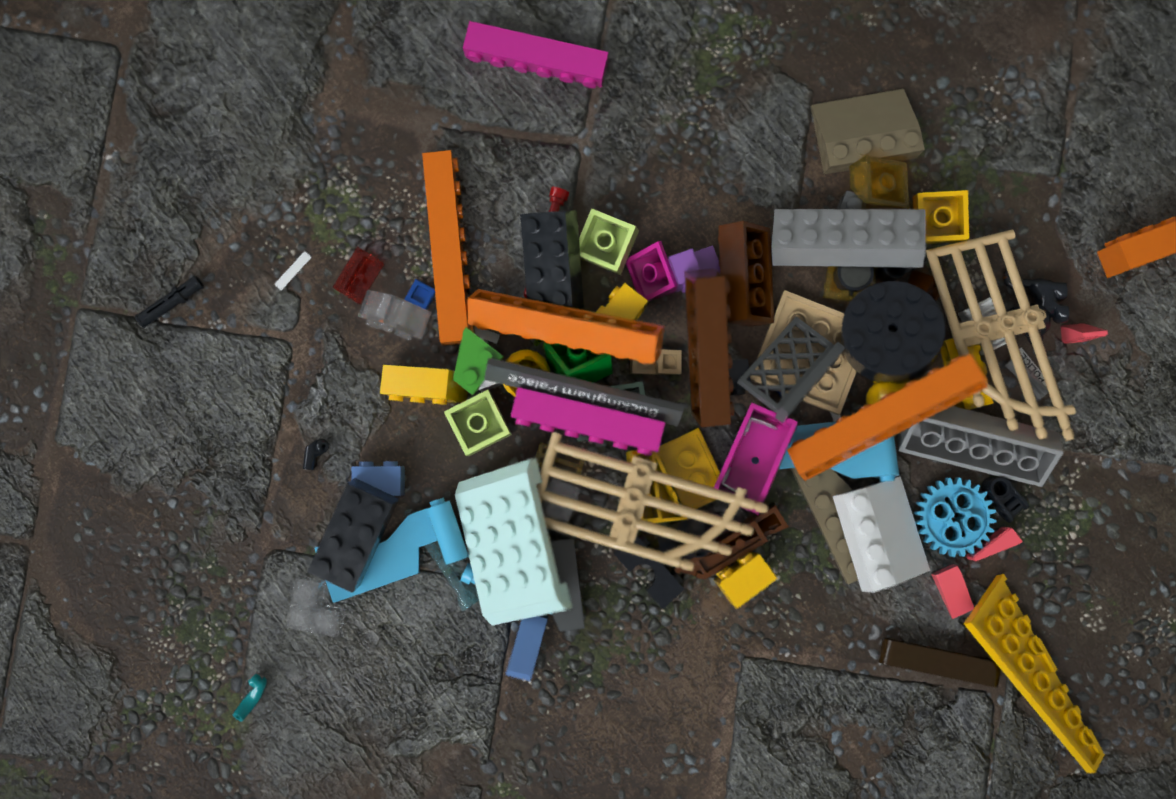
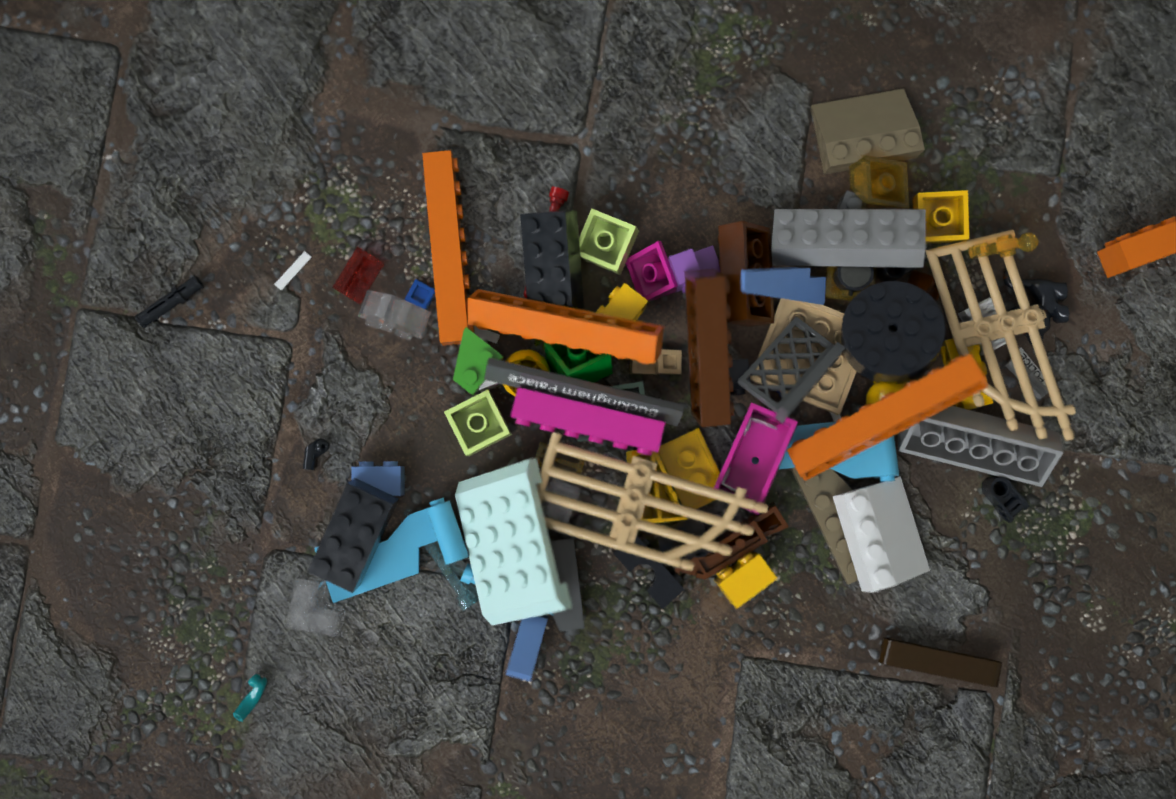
(421, 385): yellow wedge -> none
(535, 54): dark pink brick -> none
(784, 283): none -> medium blue wedge
(953, 590): coral slope -> none
(974, 507): medium azure gear -> none
(1000, 540): coral slope -> none
(1005, 246): none -> clear yellow piece
(1026, 662): yellow wing -> none
(1080, 333): coral slope -> none

